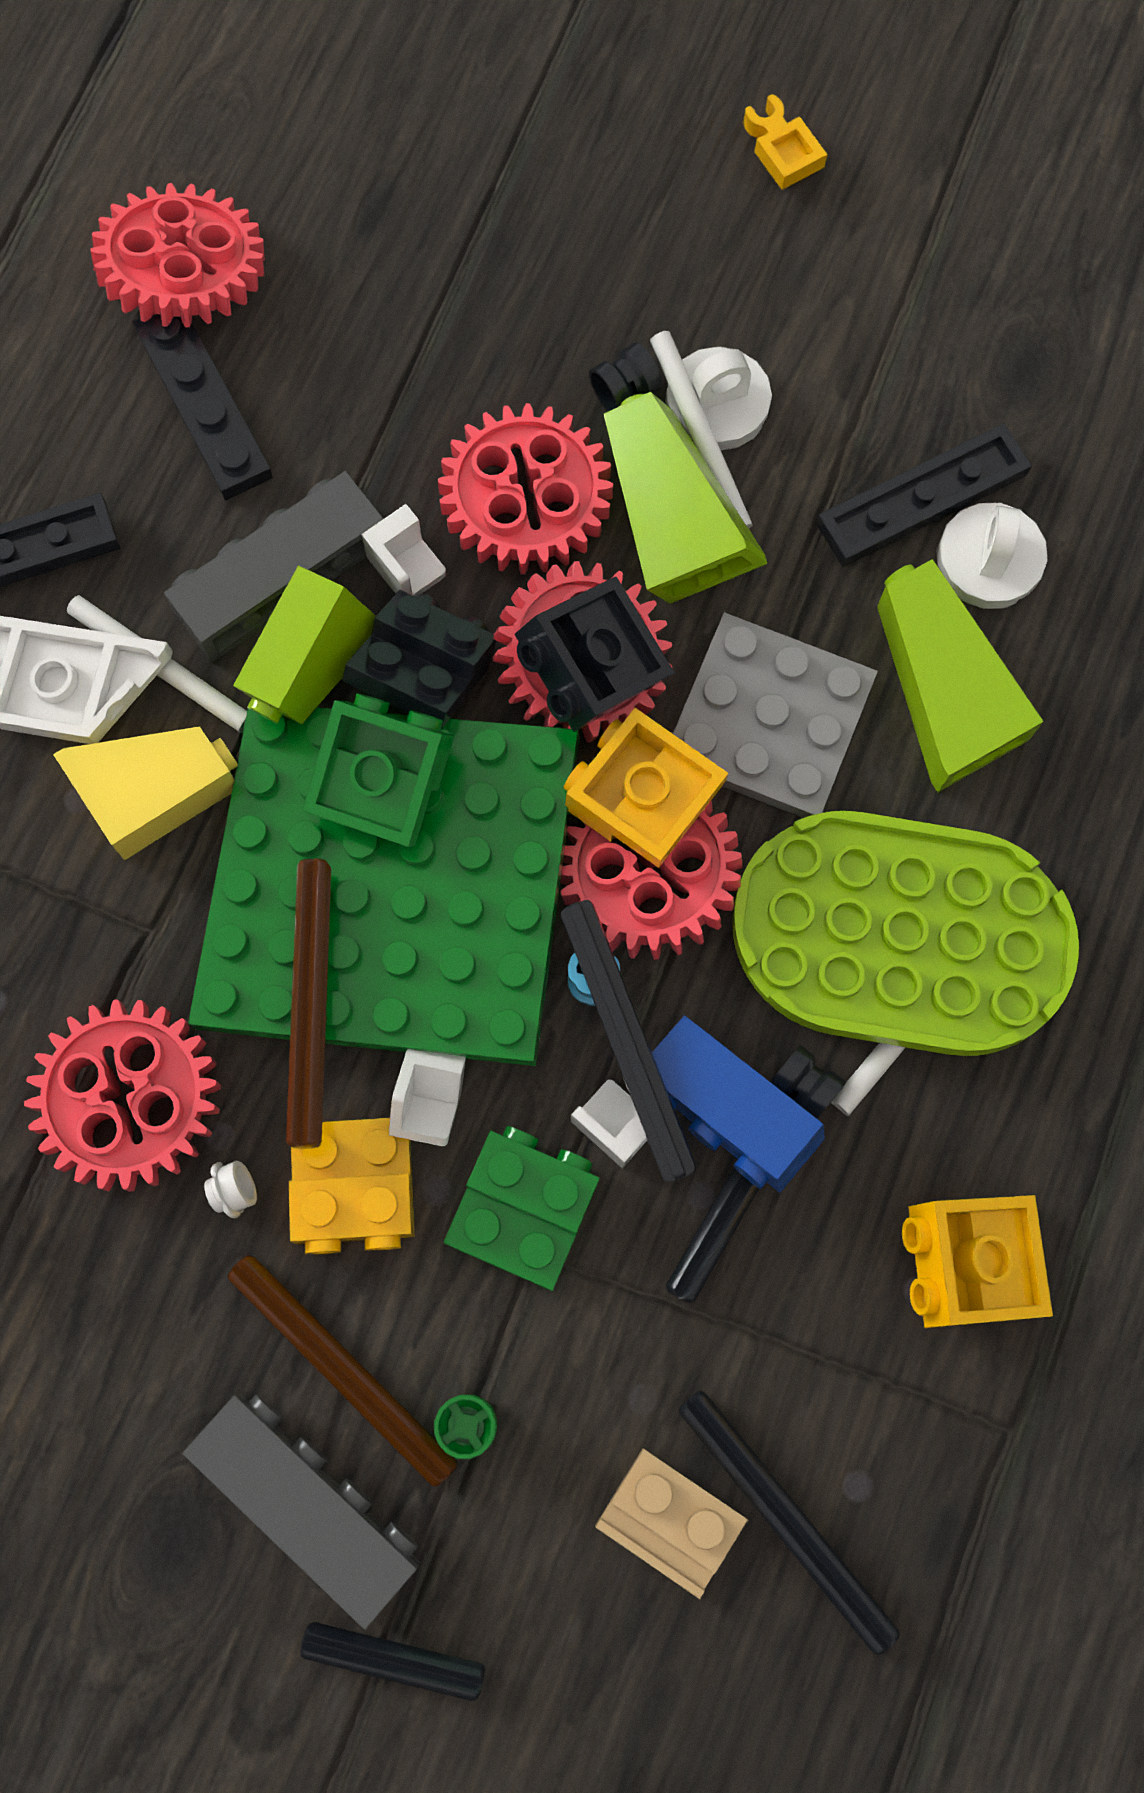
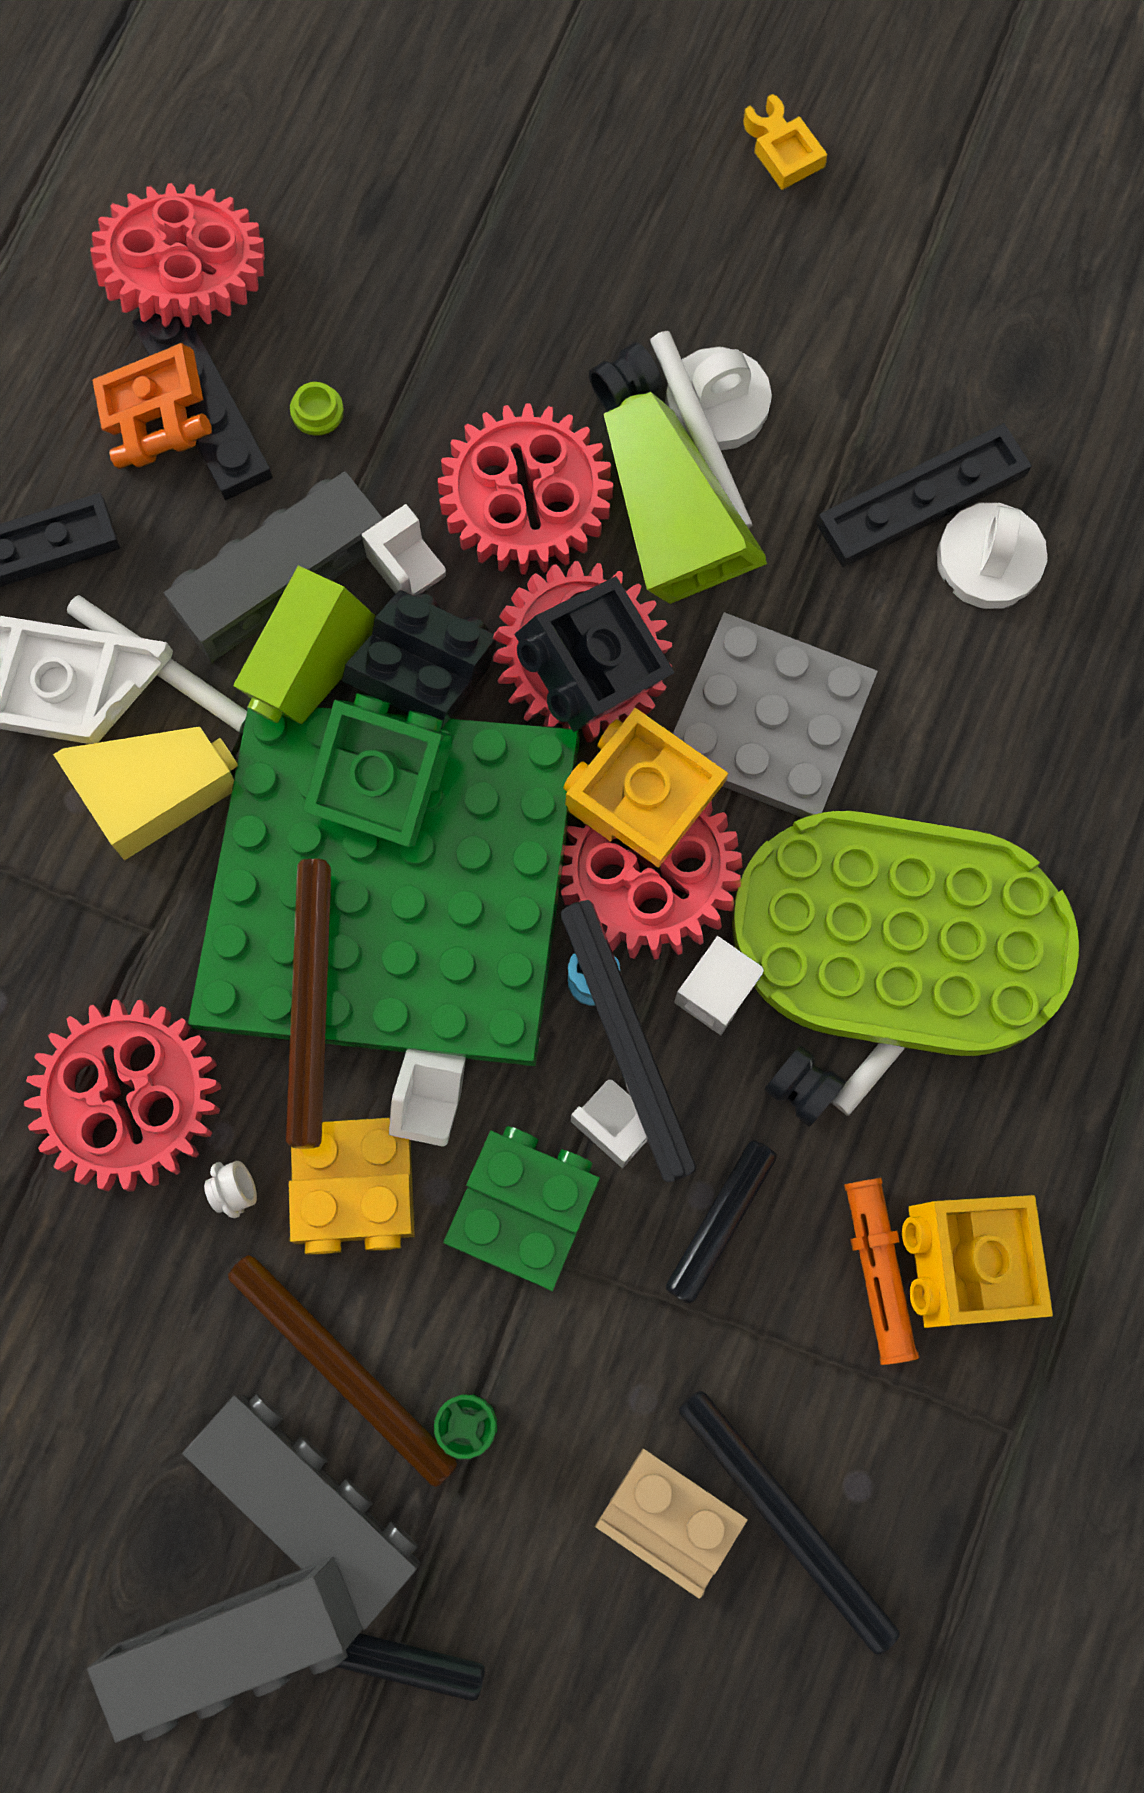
(150, 390): none -> orange plate
(226, 1651): none -> dark grey brick
(316, 408): none -> lime plate
(718, 985): none -> white panel
(736, 1107): blue brick -> none
(881, 1271): none -> orange pin
(951, 677): lime slope -> none

